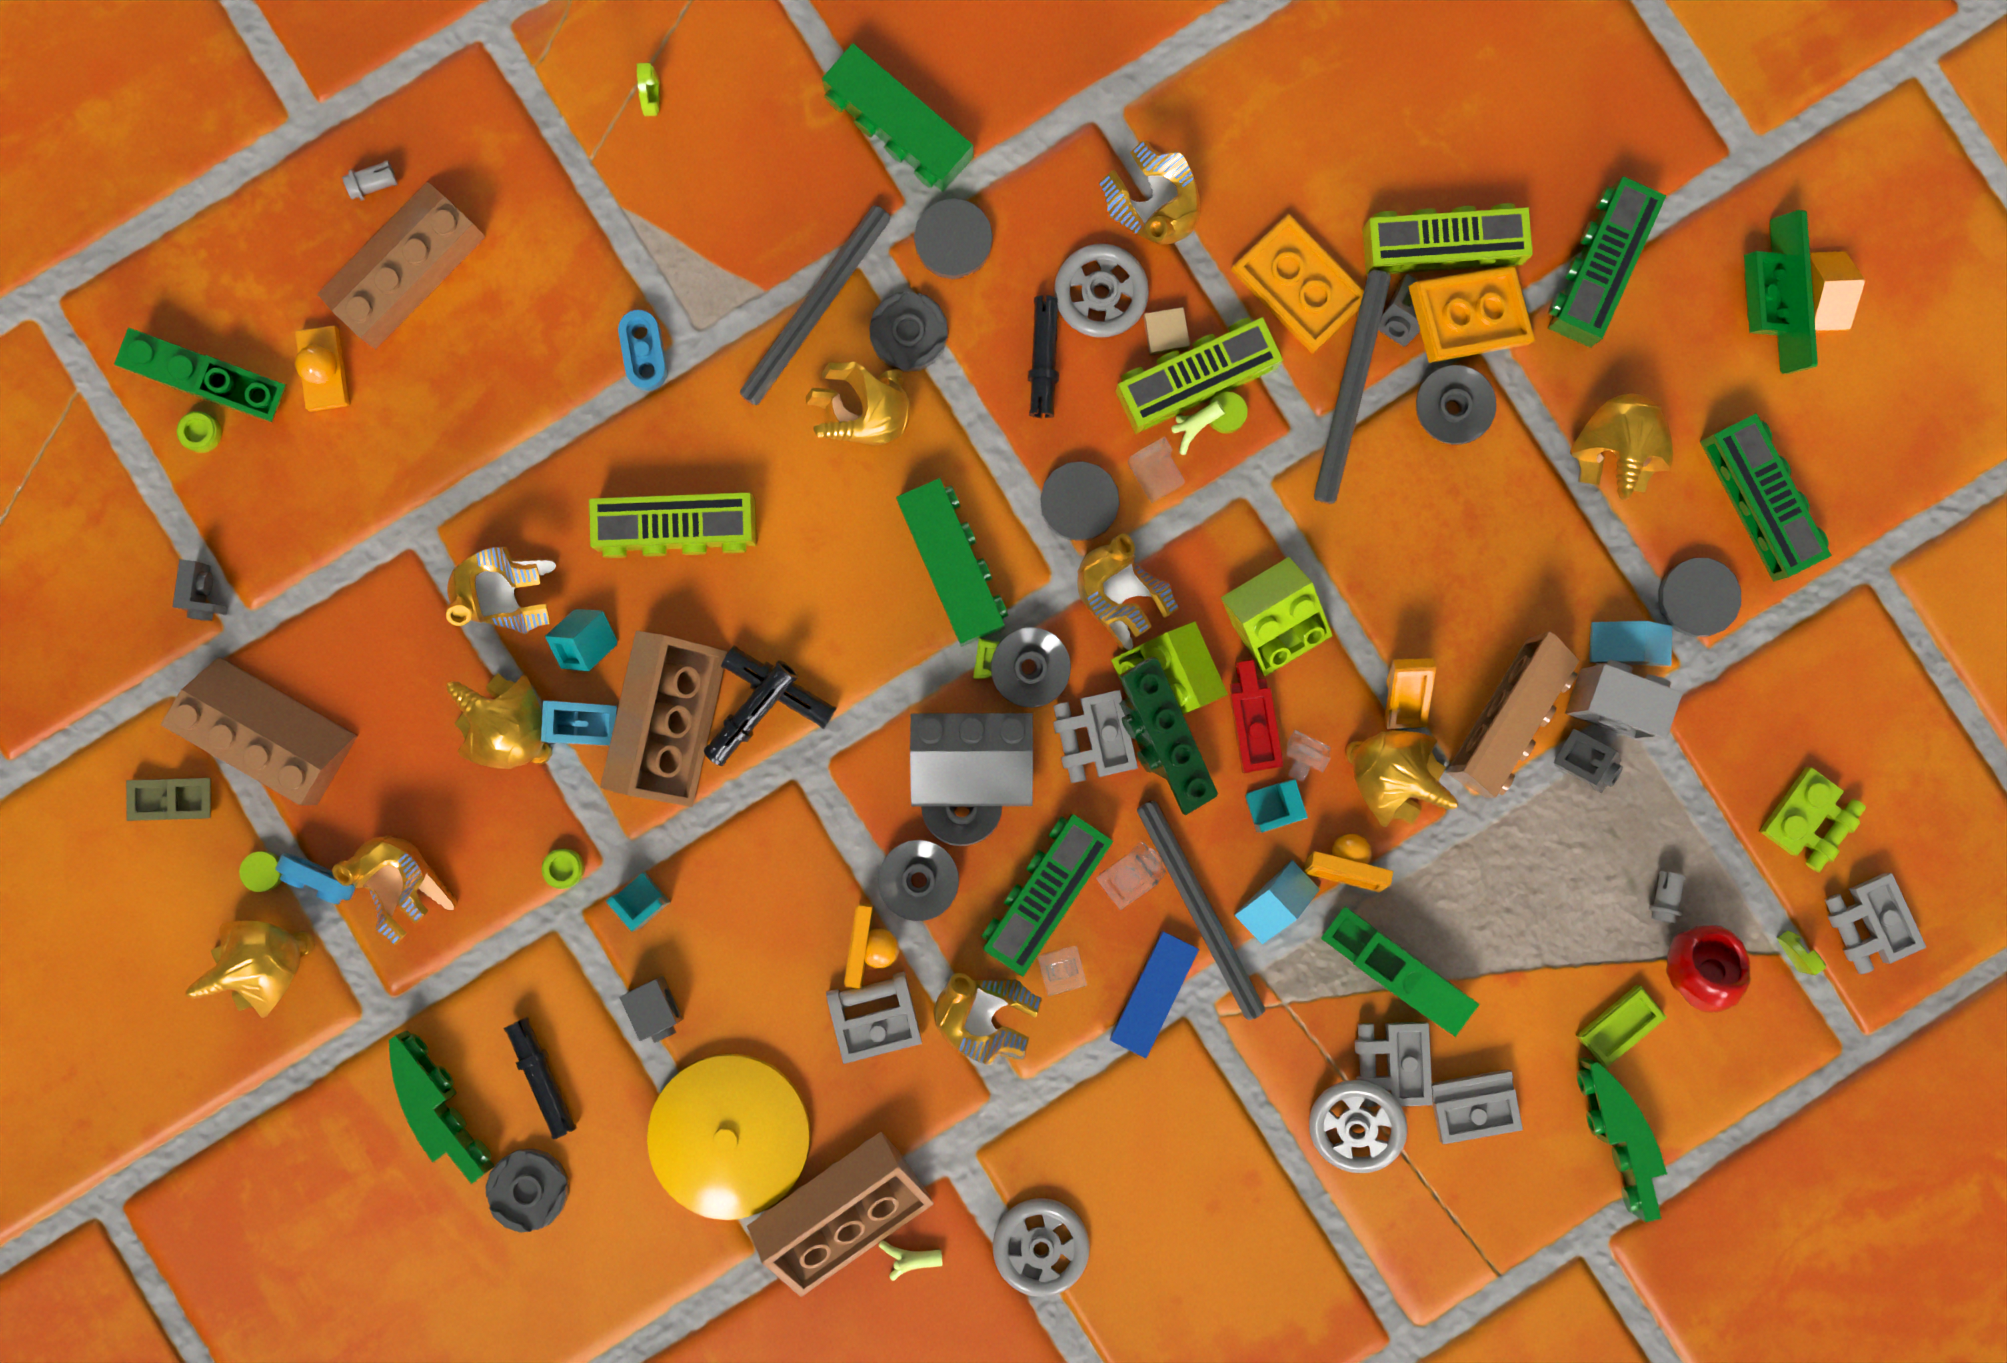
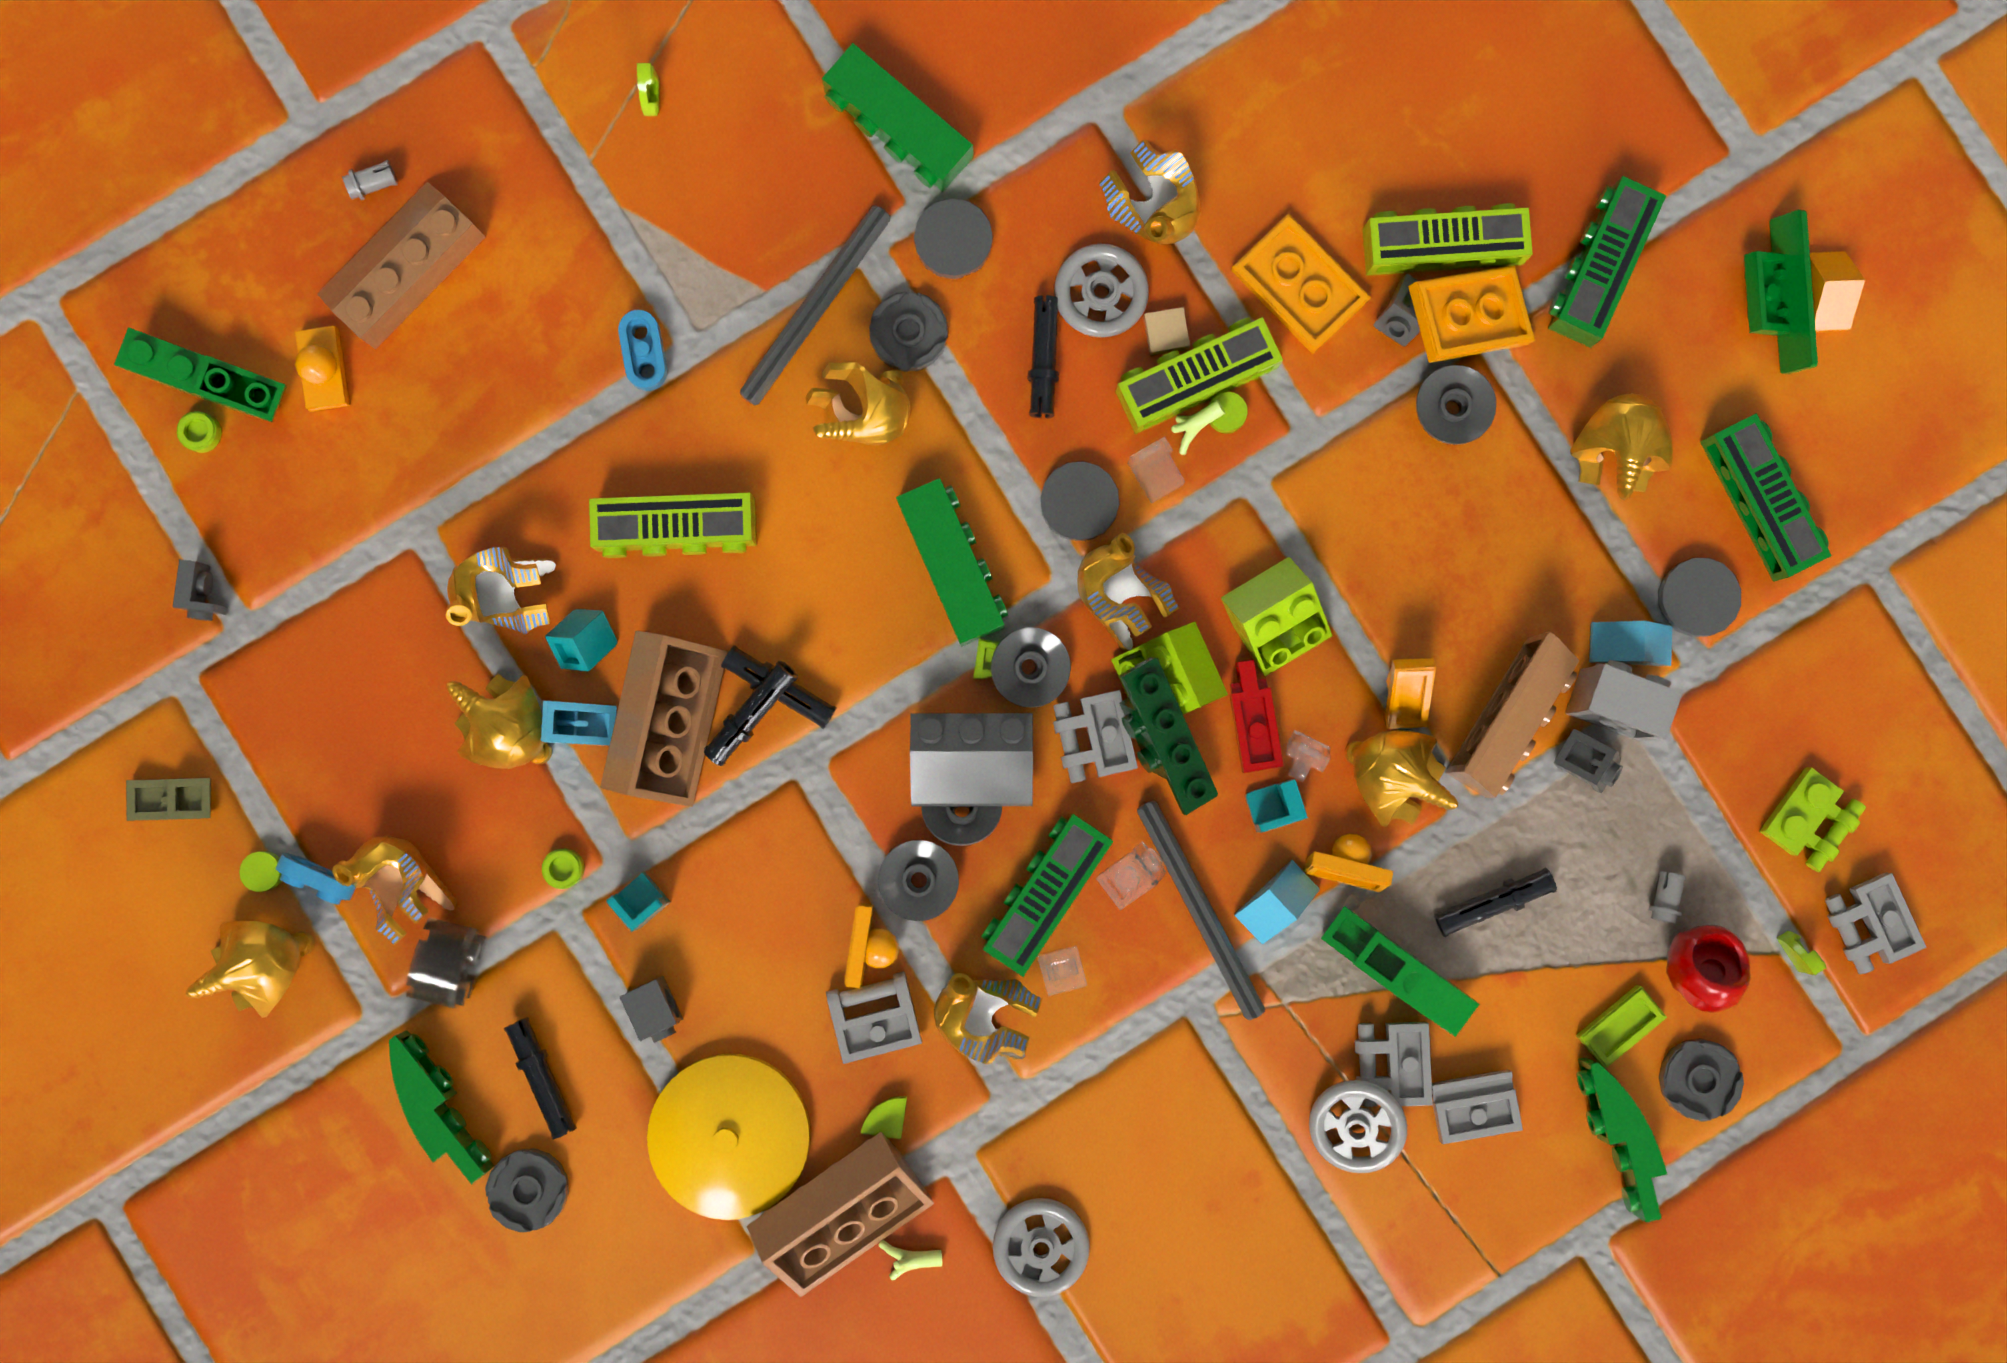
(260, 731): medium nougat slope -> none
(444, 963): none -> clear smoke brick
(886, 1118): none -> lime tile
(1154, 994): blue tile -> none
(1352, 386): dark grey axle -> none
(1509, 896): none -> black pin
(1701, 1079): none -> dark grey tile

